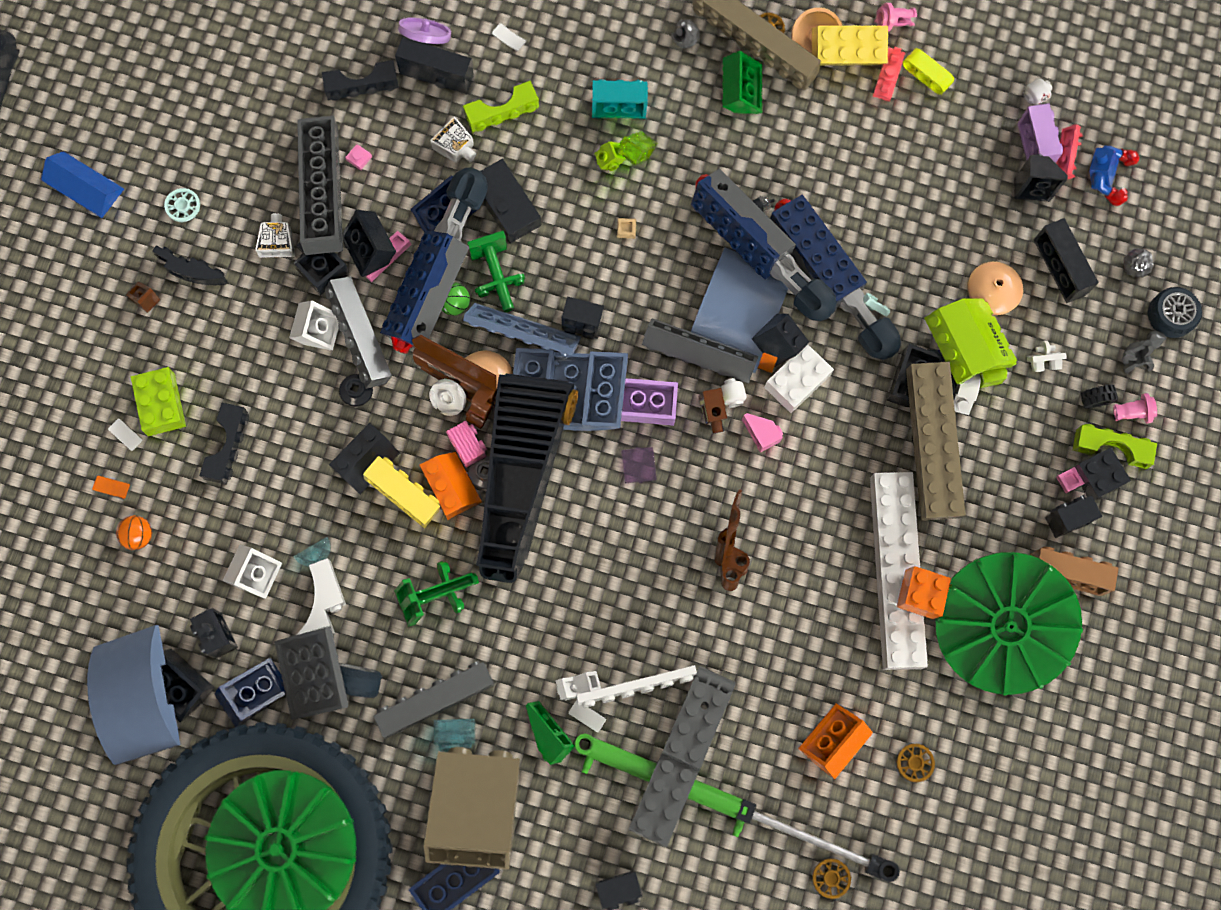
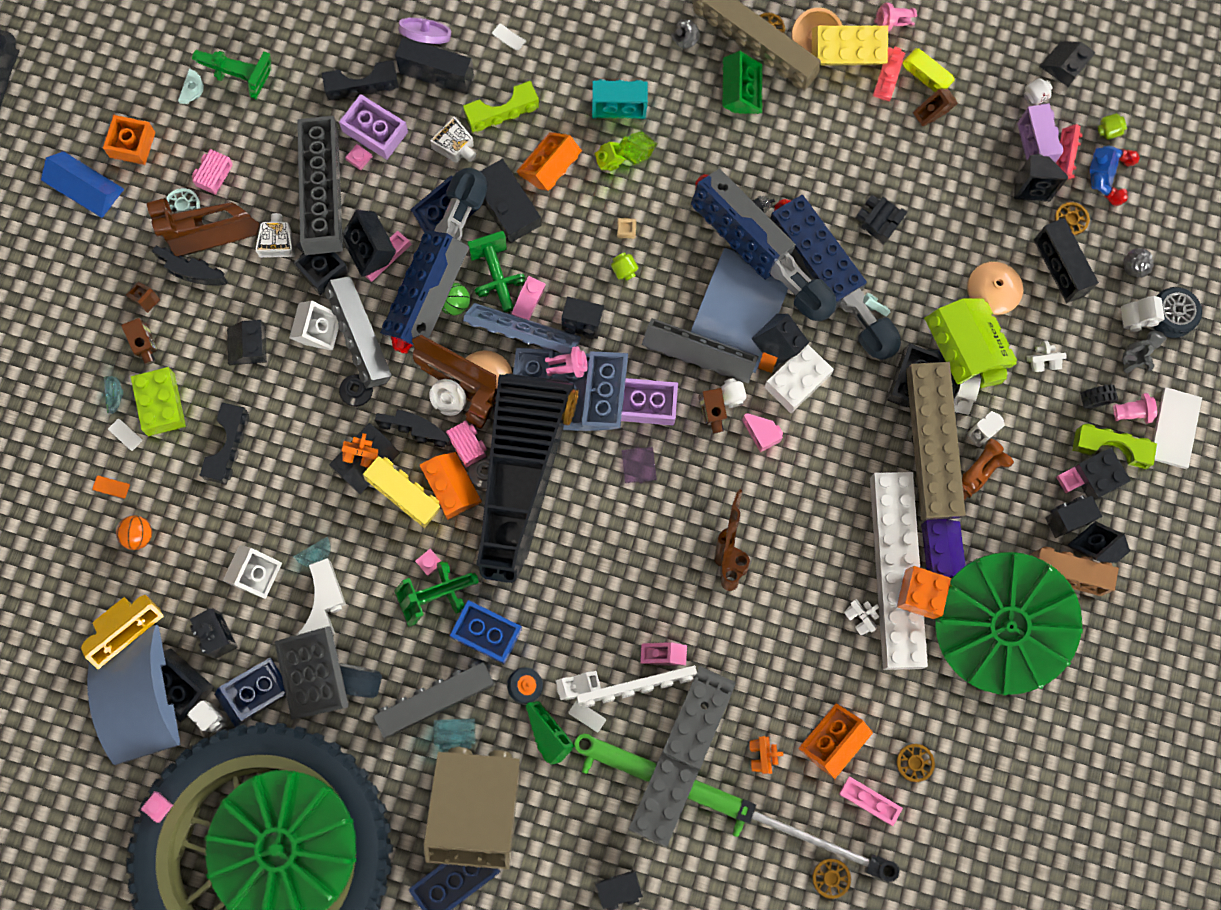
(113, 393): none -> clear light blue plate
(119, 628): none -> yellow brick
(129, 139): none -> orange brick
(137, 333): none -> reddish brown torso
(157, 807): none -> bright pink plate
(188, 234): none -> reddish brown panel
(192, 88): none -> light aqua plate
(208, 717): none -> white brick
(212, 171): none -> bright pink brick
(247, 343): none -> black slope
(254, 74): none -> green piece
(351, 449): none -> orange hips
(373, 126): none -> lavender brick
(421, 429): none -> black slope
(428, 562): none -> bright pink plate
(486, 632): none -> blue brick
(524, 685): none -> black wheel
(528, 298): none -> bright pink slope
(549, 160): none -> orange slope
(575, 362): none -> bright pink piece
(624, 266): none -> lime head
(663, 654): none -> bright pink slope
(763, 746): none -> orange hips
(857, 609): none -> white hips
(870, 801): none -> bright pink plate
(882, 219): none -> black hips
(935, 107): none -> reddish brown slope
(943, 546): none -> dark purple slope
(975, 477): none -> dark orange piece
(986, 428): none -> white brick
(1067, 61): none -> black slope
(1073, 217): none -> pearl gold wheel
(1101, 543): none -> black slope
(1112, 126): none -> lime head
(1142, 313): none -> white brick
(1176, 427): none -> white tile

